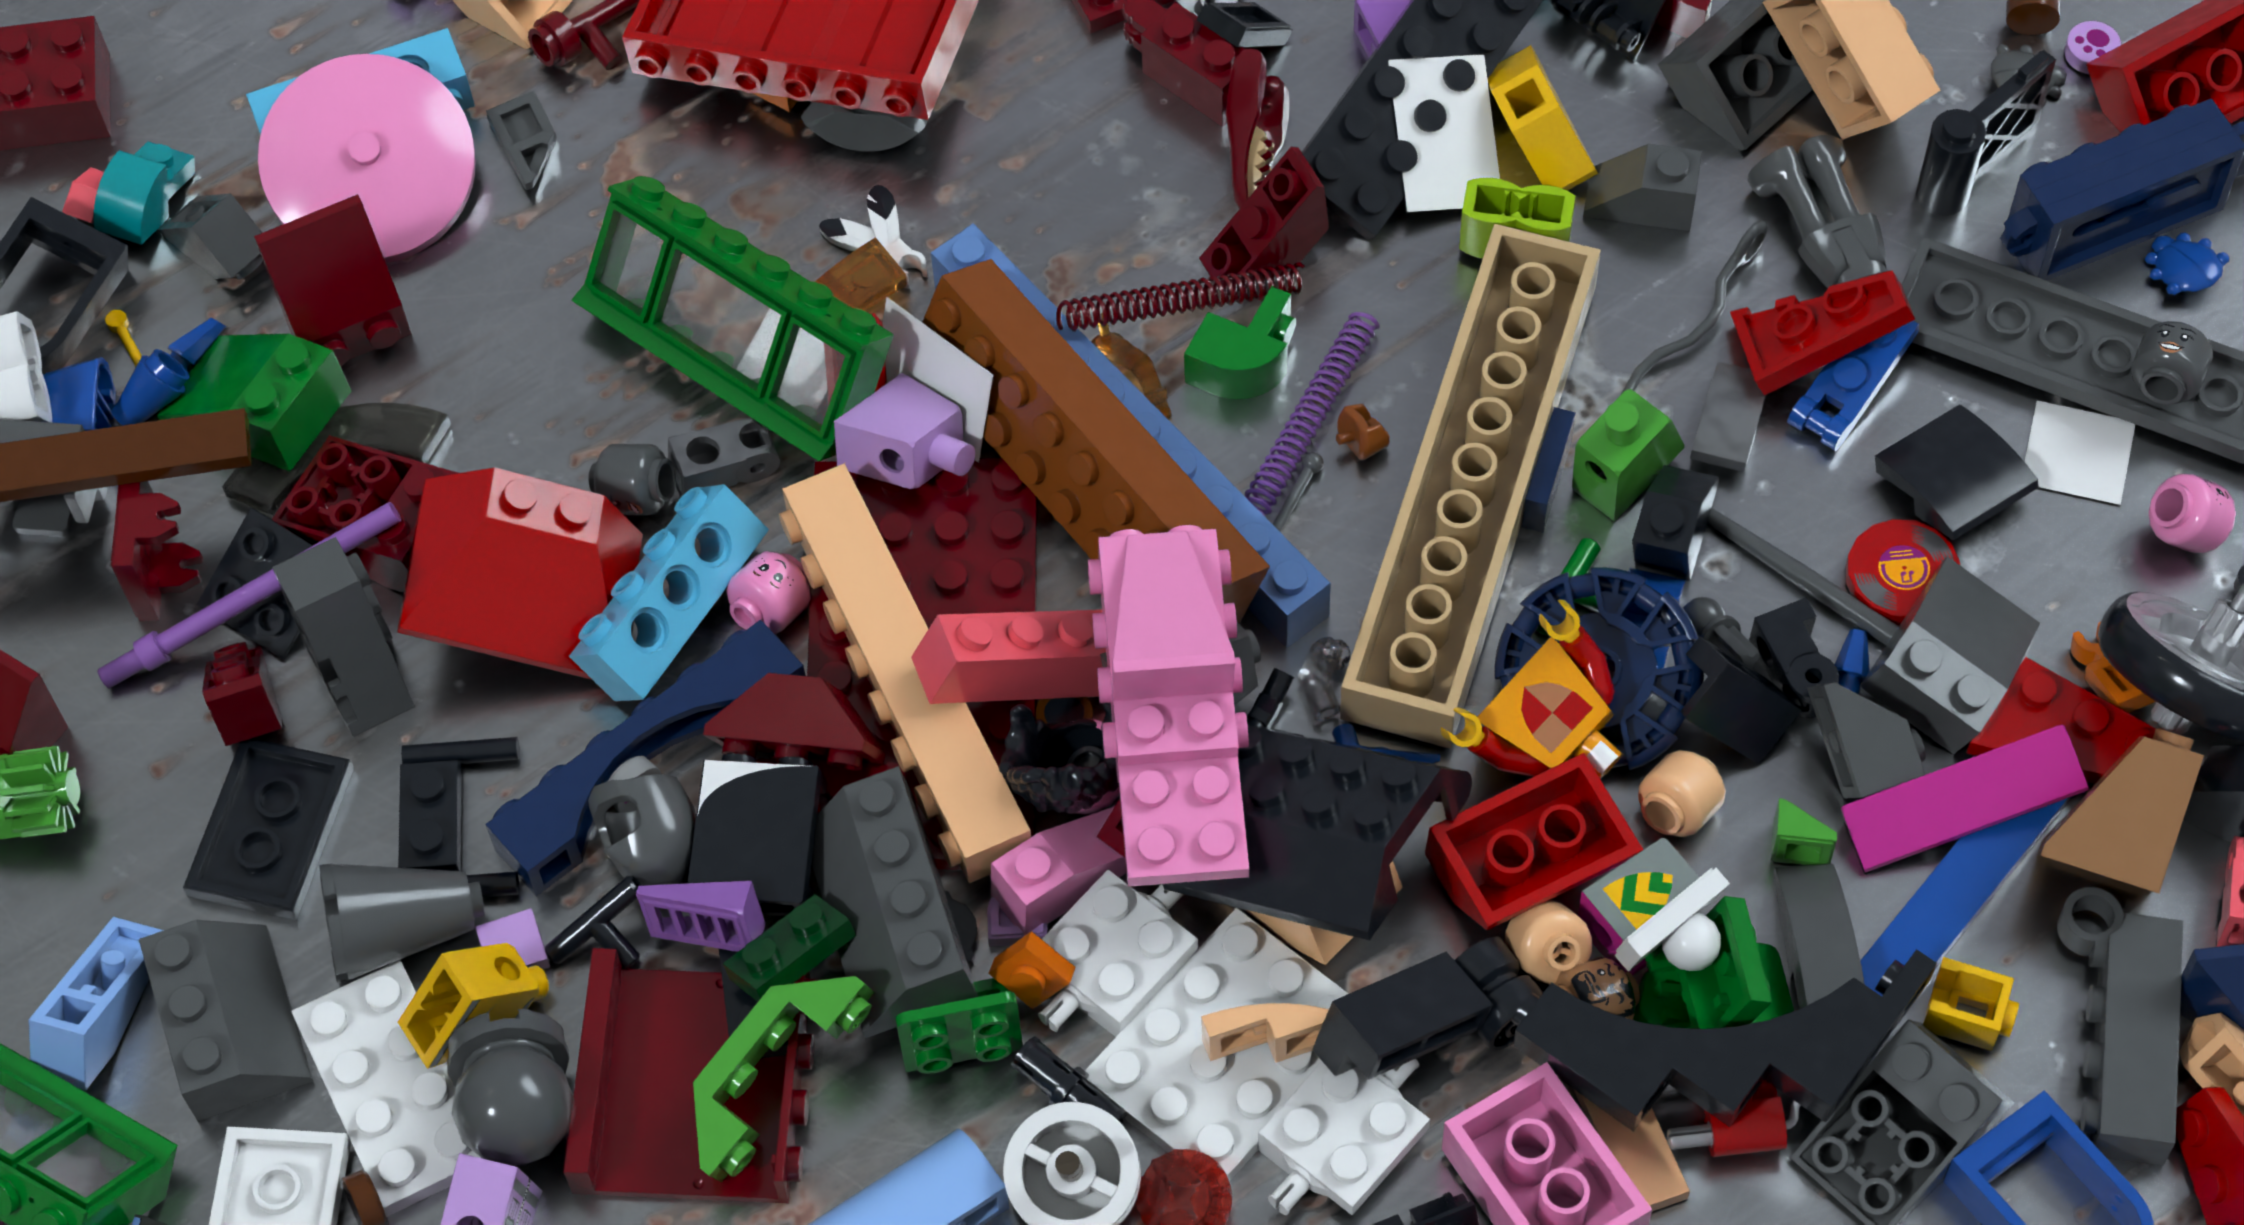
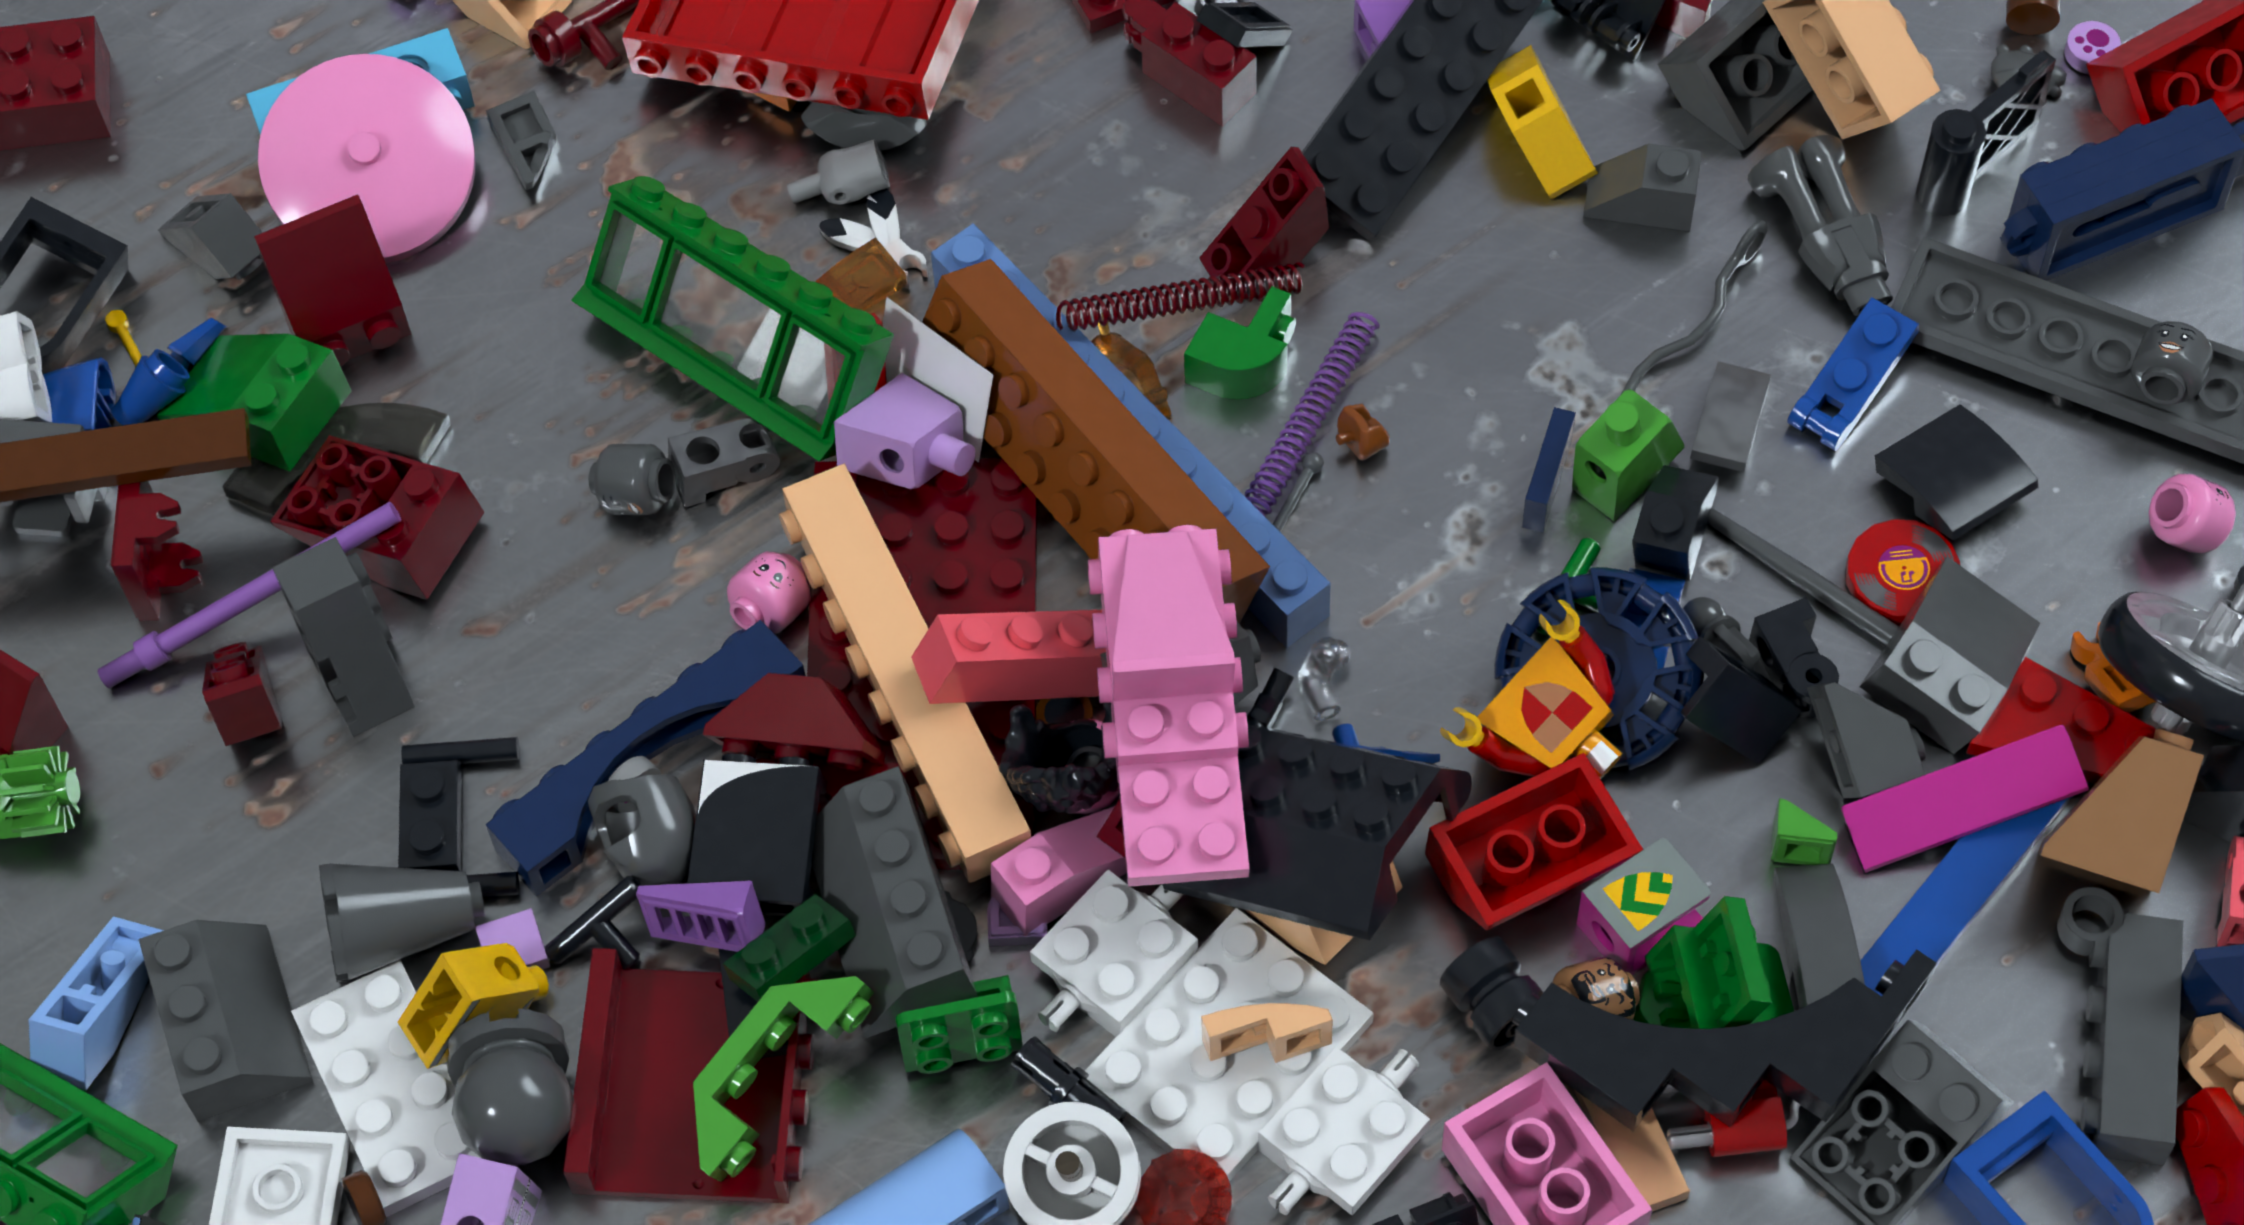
(82, 195): coral piece -> none
(137, 190): teal brick -> none
(254, 551): black hinge -> none
(269, 828): black tile -> none
(513, 565): red slope -> none
(726, 537): medium azure brick -> none
(844, 175): none -> light grey piece
(1032, 970): orange plate -> none
(1255, 122): dark red animal -> none
(1401, 1018): black piece -> none
(1459, 149): white sticker -> none
(1469, 487): tan brick -> none
(1533, 209): lime brick -> none
(1548, 940): light nougat head -> none
(1681, 794): light nougat head -> none
(1686, 936): white tile -> none
(1811, 333): red wing -> none
(1853, 660): blue bar -> none
(1974, 988): yellow window -> none
(2079, 452): white sticker -> none
(2185, 263): blue piece -> none

